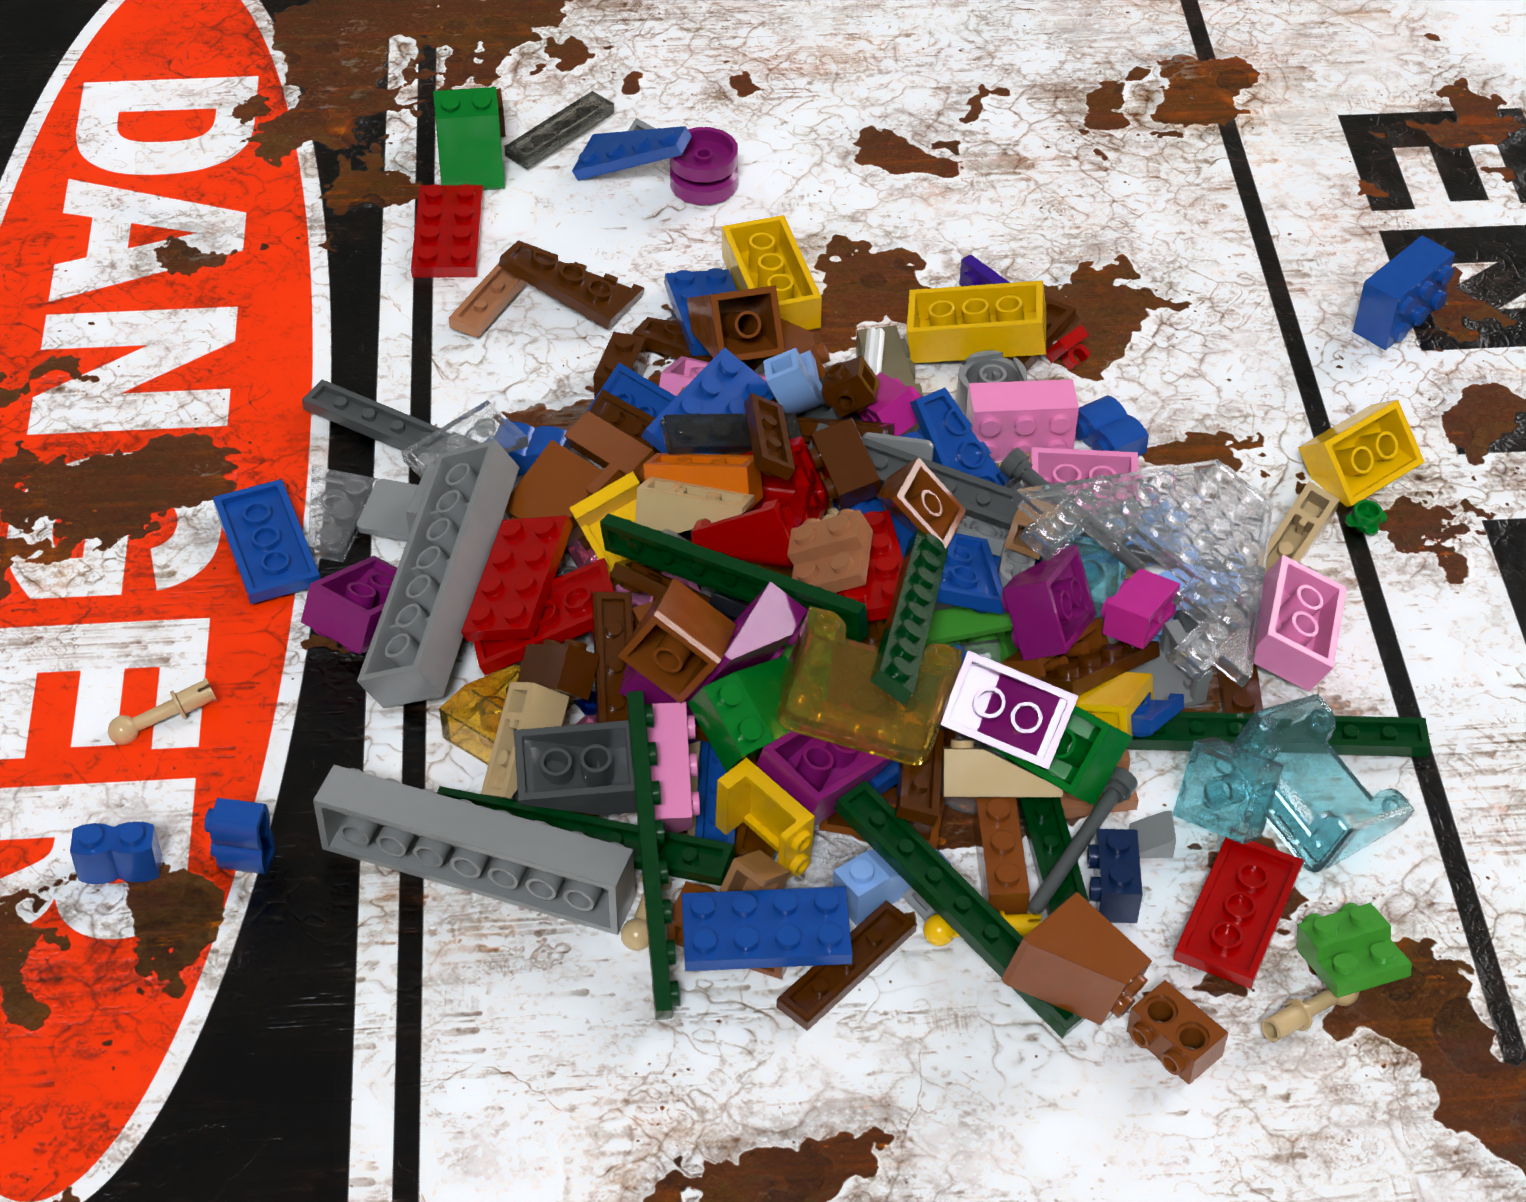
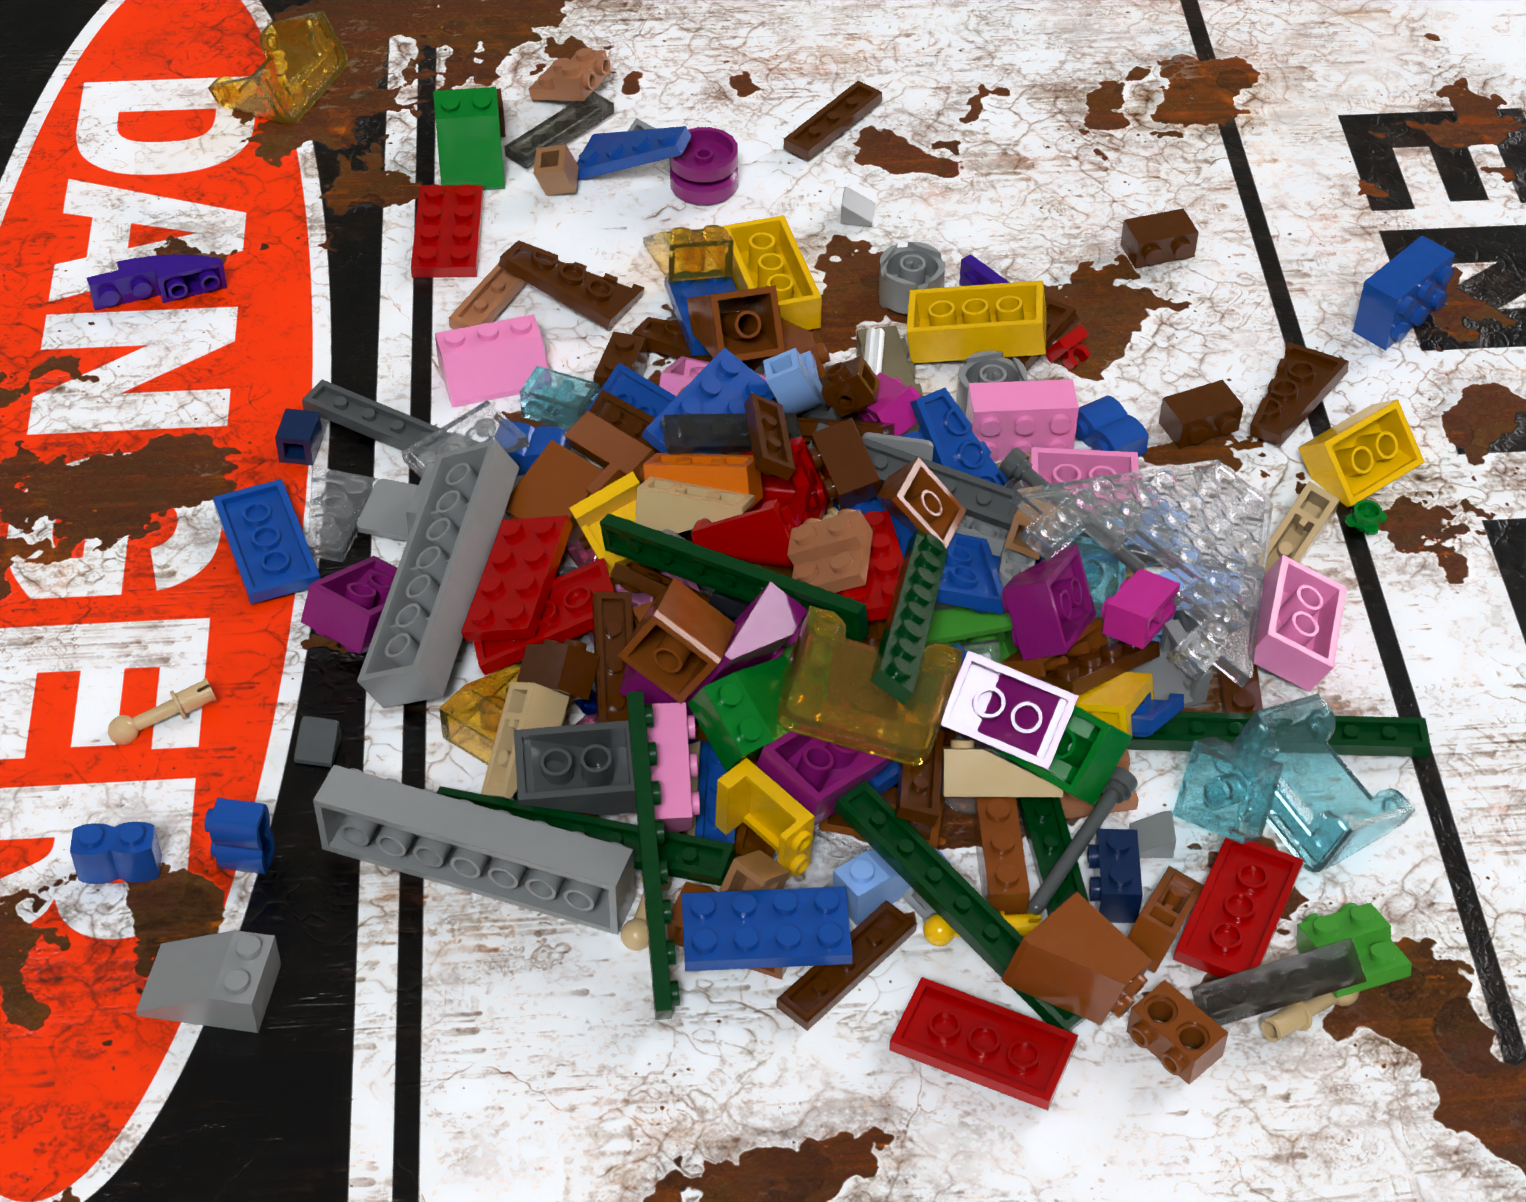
(151, 276): none -> dark purple slope
(213, 980): none -> light grey slope
(299, 68): none -> clear yellow windscreen
(299, 437): none -> dark blue brick
(317, 741): none -> dark grey slope
(489, 359): none -> bright pink slope
(556, 170): none -> medium nougat brick
(556, 397): none -> clear light blue brick
(572, 78): none -> nougat plate
(692, 253): none -> clear yellow slope
(832, 120): none -> reddish brown plate
(856, 209): none -> slope
(908, 269): none -> light grey brick
(984, 1043): none -> red plate
(1159, 238): none -> reddish brown brick
(1164, 915): none -> dark orange slope
(1200, 414): none -> reddish brown brick
(1280, 983): none -> clear smoke plate
(1298, 387): none -> reddish brown wing

